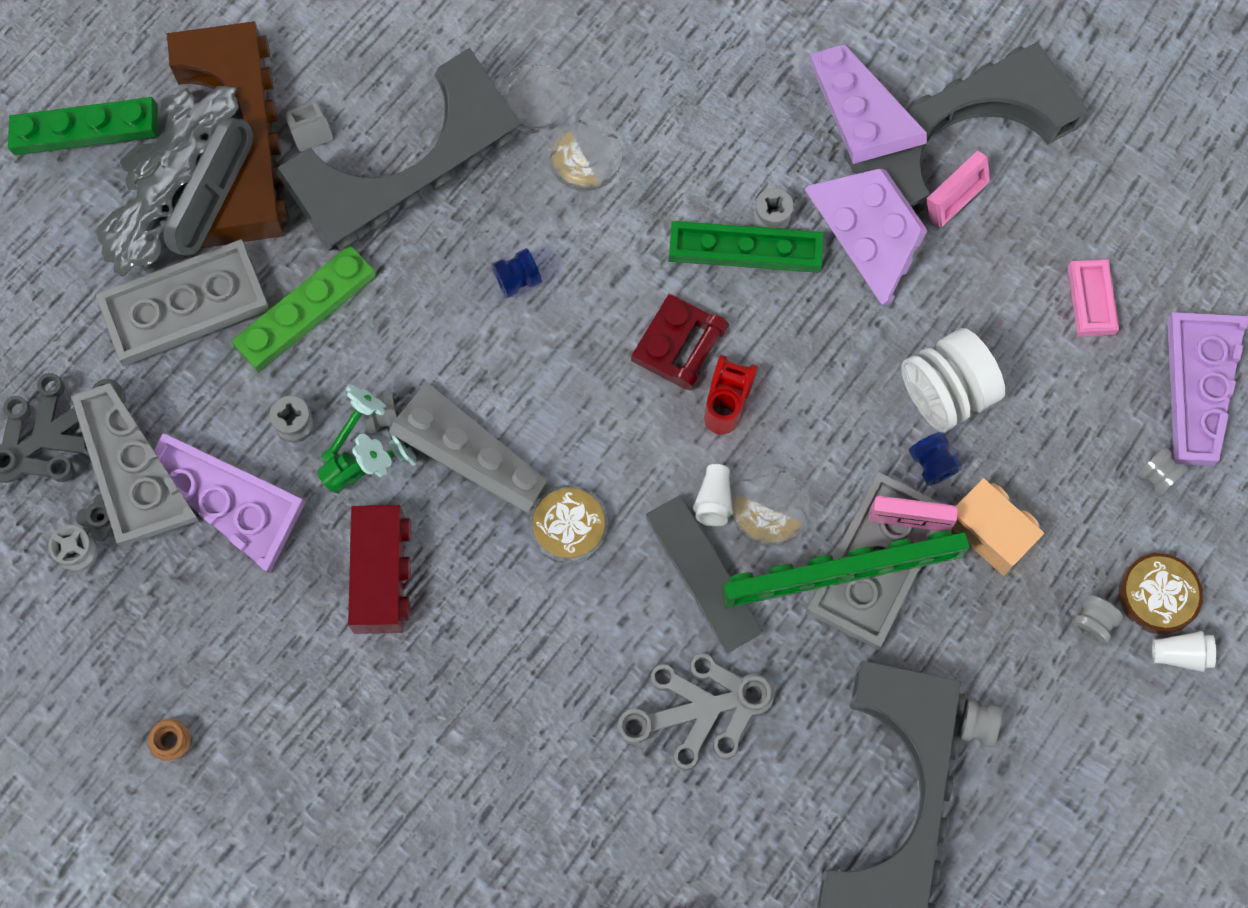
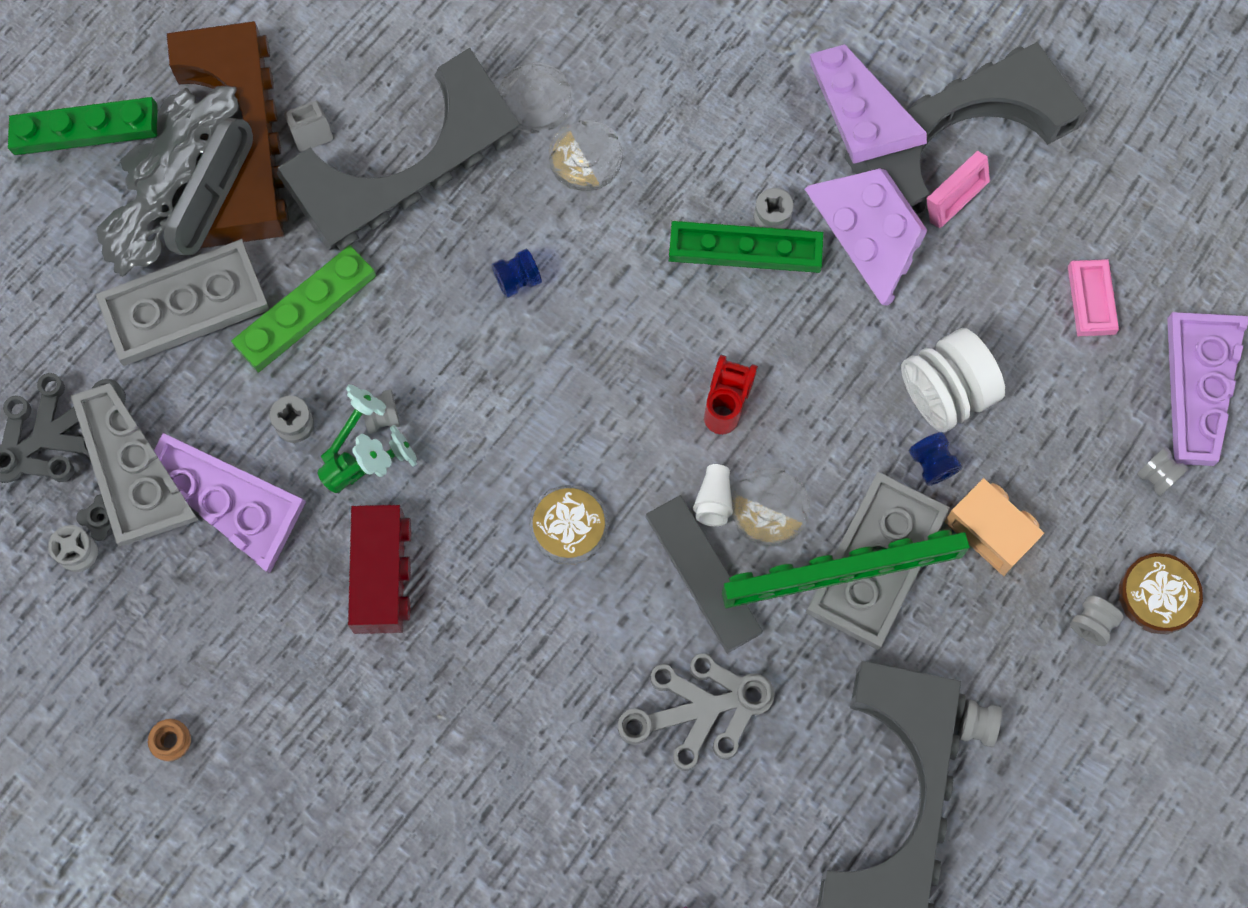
(460, 443): light grey wing -> none
(668, 336): dark red plate -> none
(913, 513): bright pink tile -> none
(1186, 651): white cone -> none

